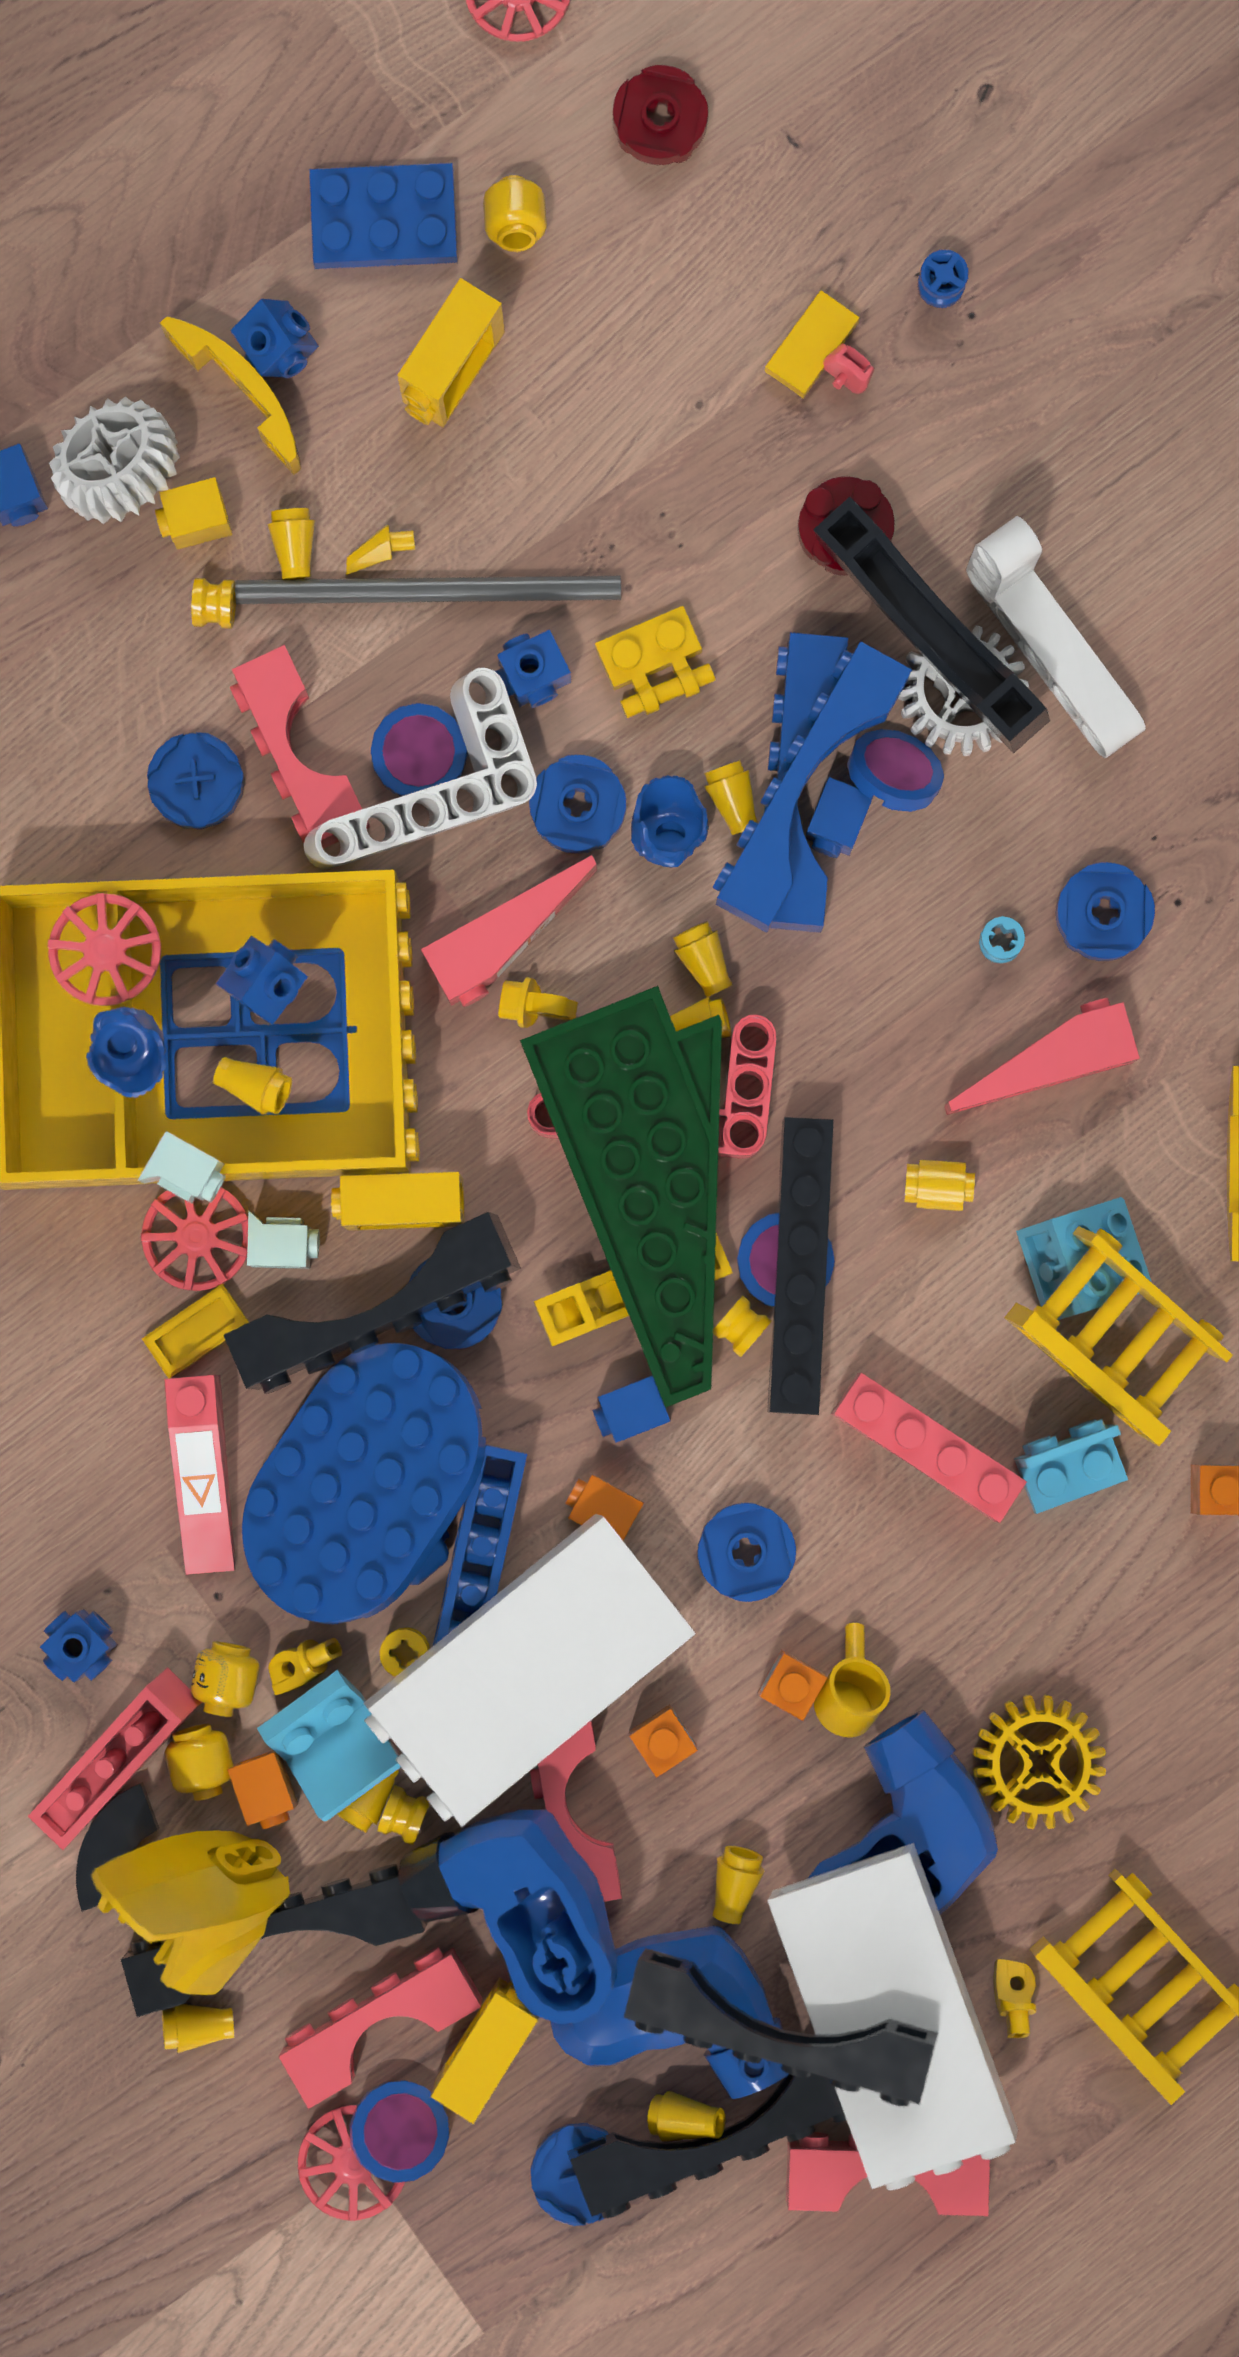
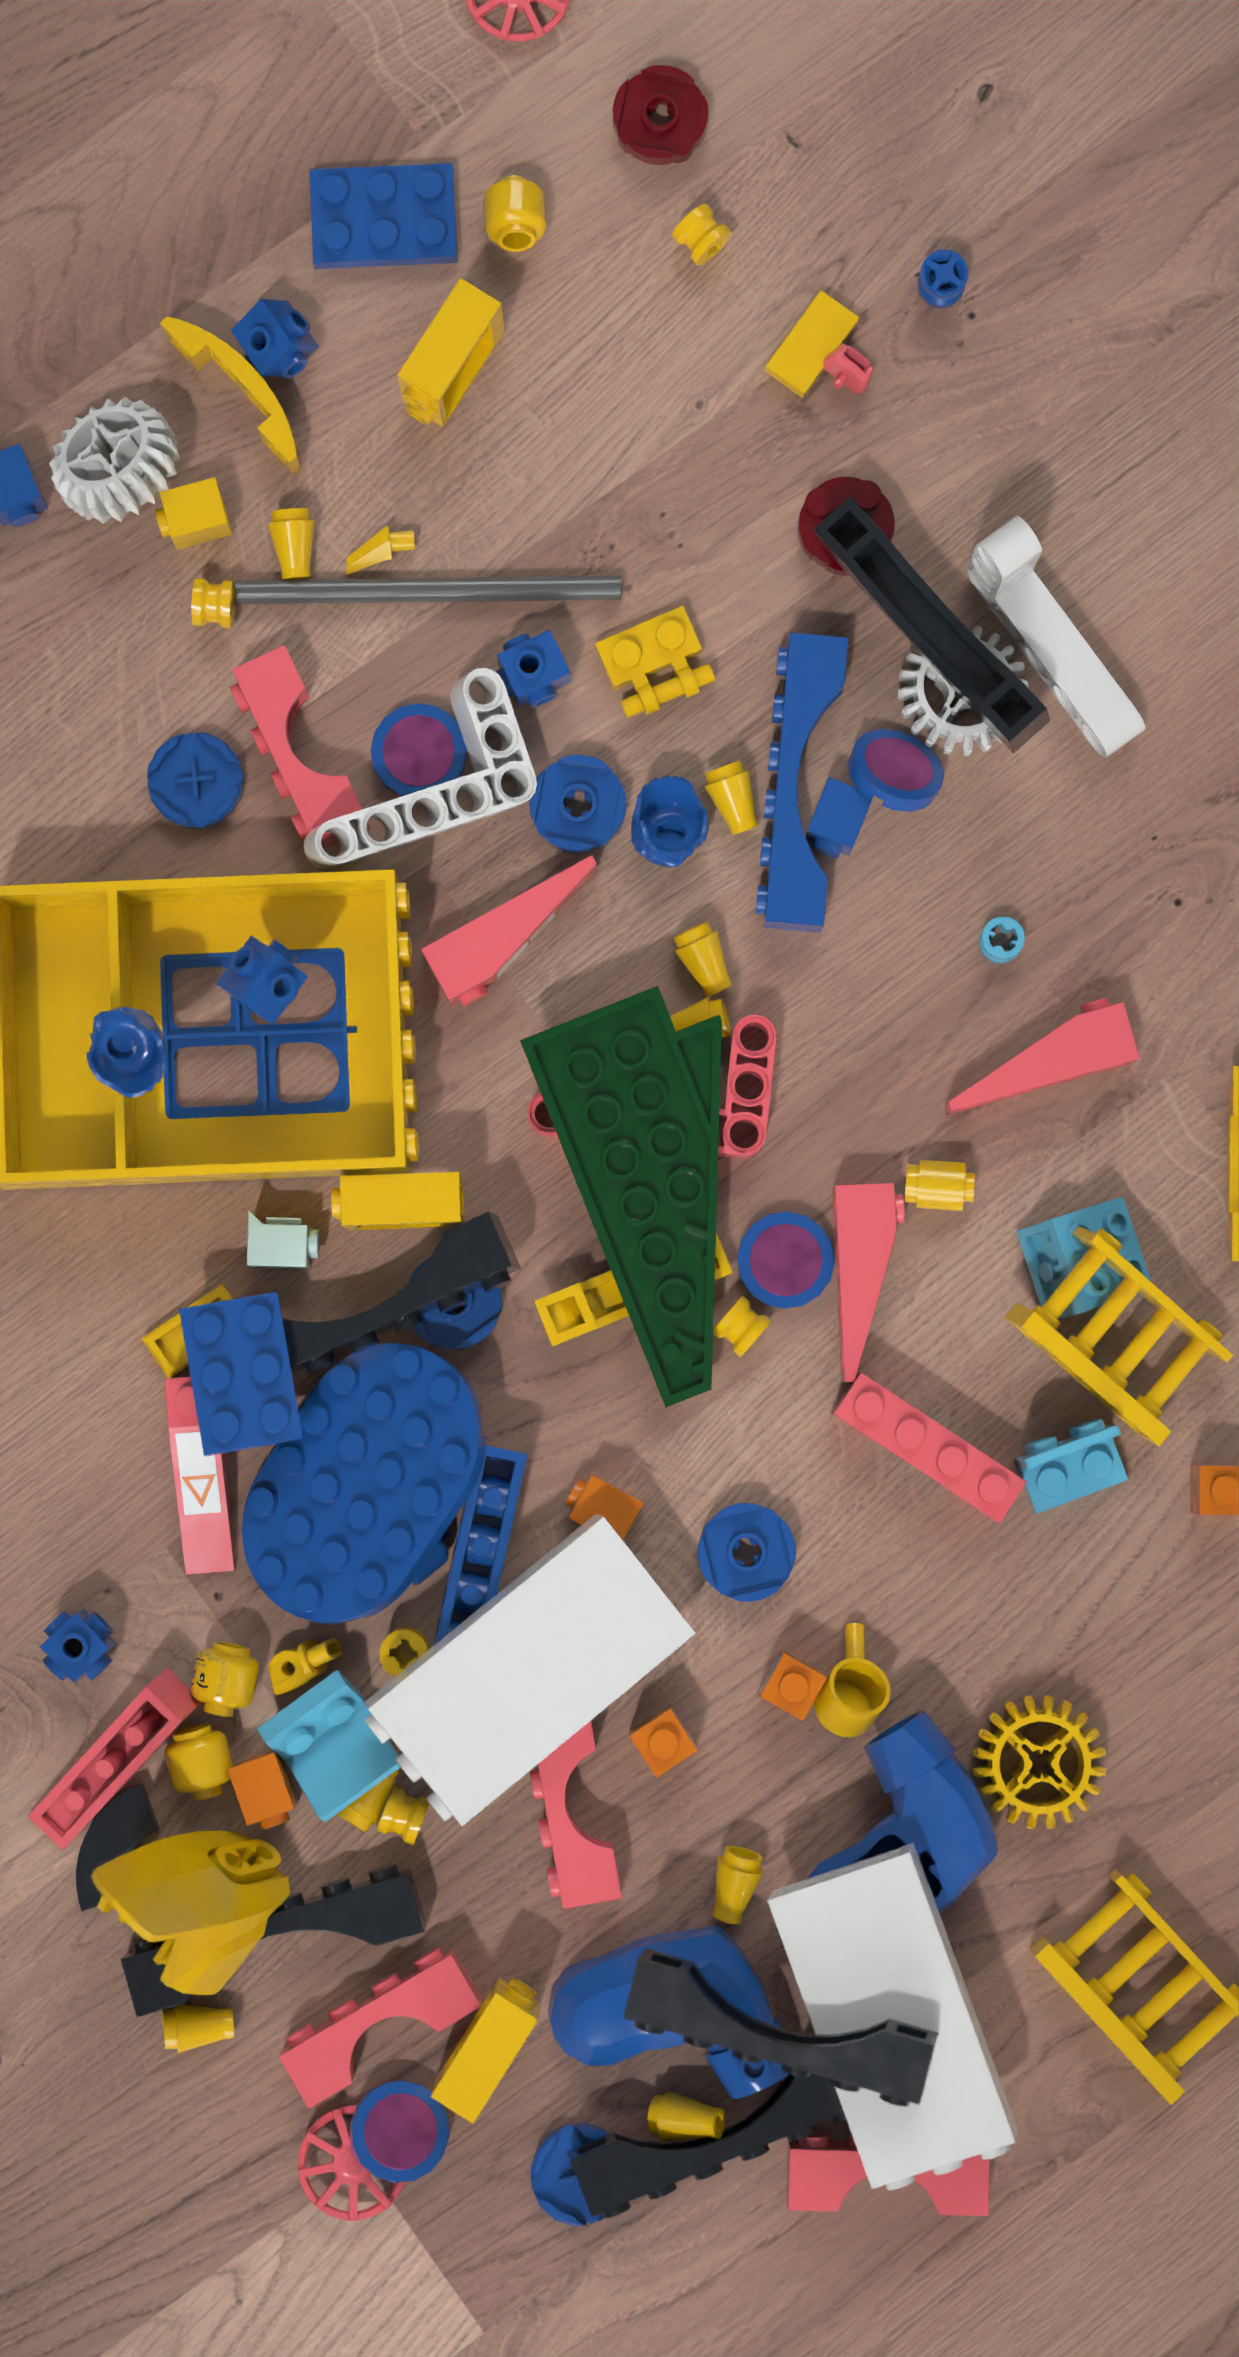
(104, 949): coral wheel -> none
(183, 1170): light aqua window -> none
(195, 1238): coral wheel -> none
(240, 1374): none -> blue plate
(257, 1085): yellow cone -> none
(525, 1003): yellow piece -> none
(535, 1901): blue piece -> none
(631, 1410): blue brick -> none
(701, 234): none -> yellow wheel
(800, 1266): black arch -> none
(861, 699): blue arch -> none
(863, 1244): none -> coral slope
(1012, 2003): yellow piece -> none
(1125, 893): blue plate -> none

